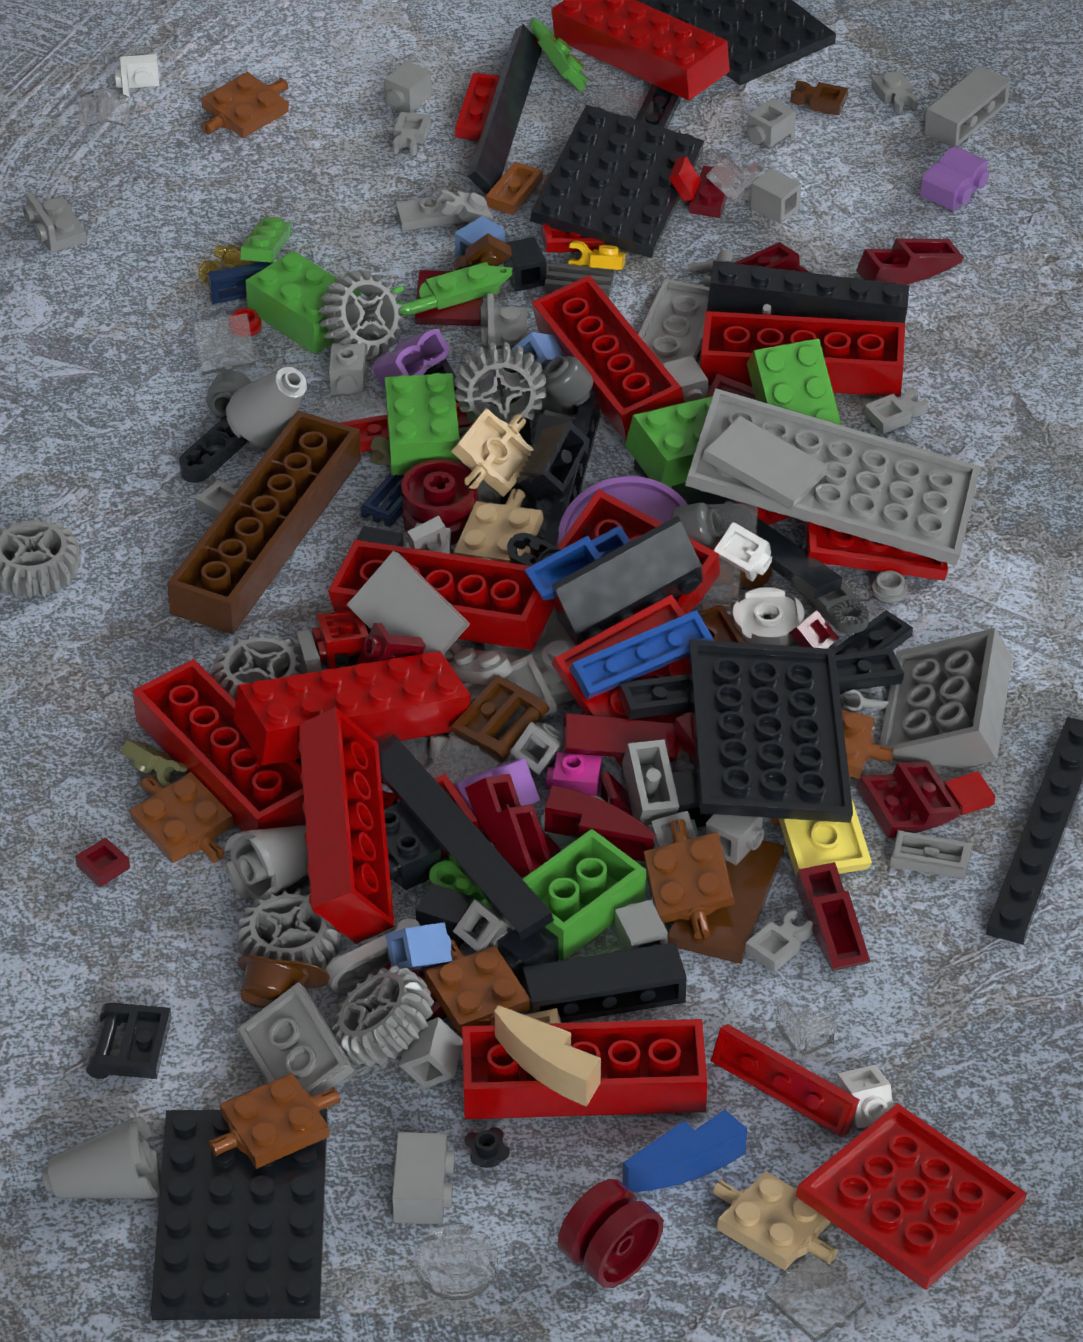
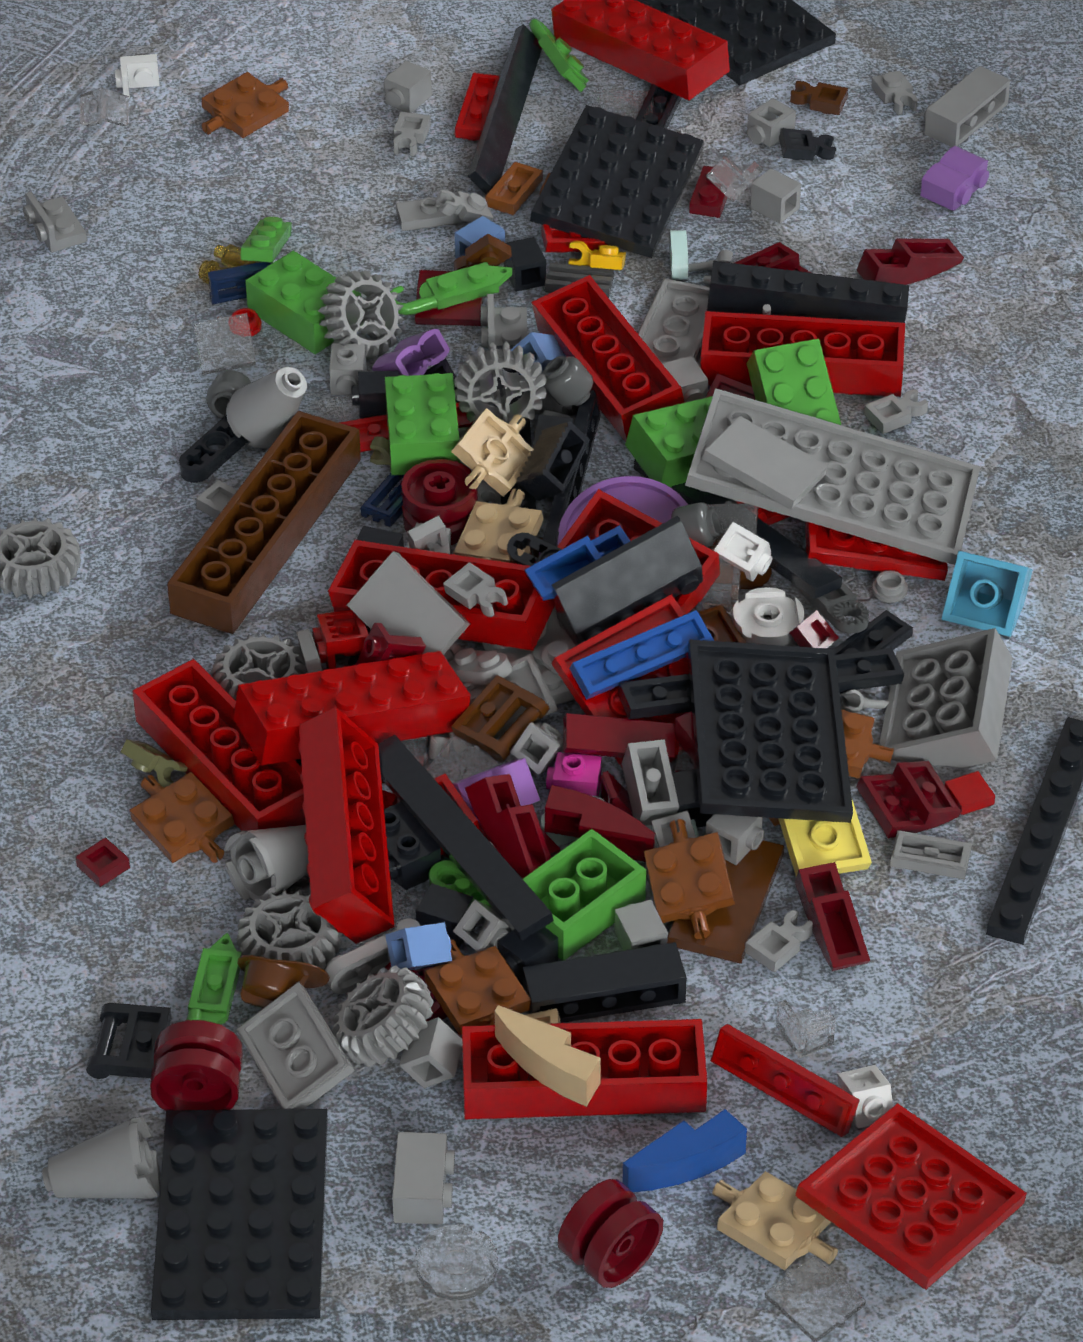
(196, 1067): none -> dark red wheel
(215, 982): none -> bright green plate
(274, 1120): dark orange plate -> none
(370, 393): none -> black brick
(474, 586): none -> light grey plate
(487, 1156): black plate -> none
(678, 254): none -> light aqua beam
(684, 179): red tile -> none
(803, 146): none -> black plate
(986, 593): none -> medium azure slope

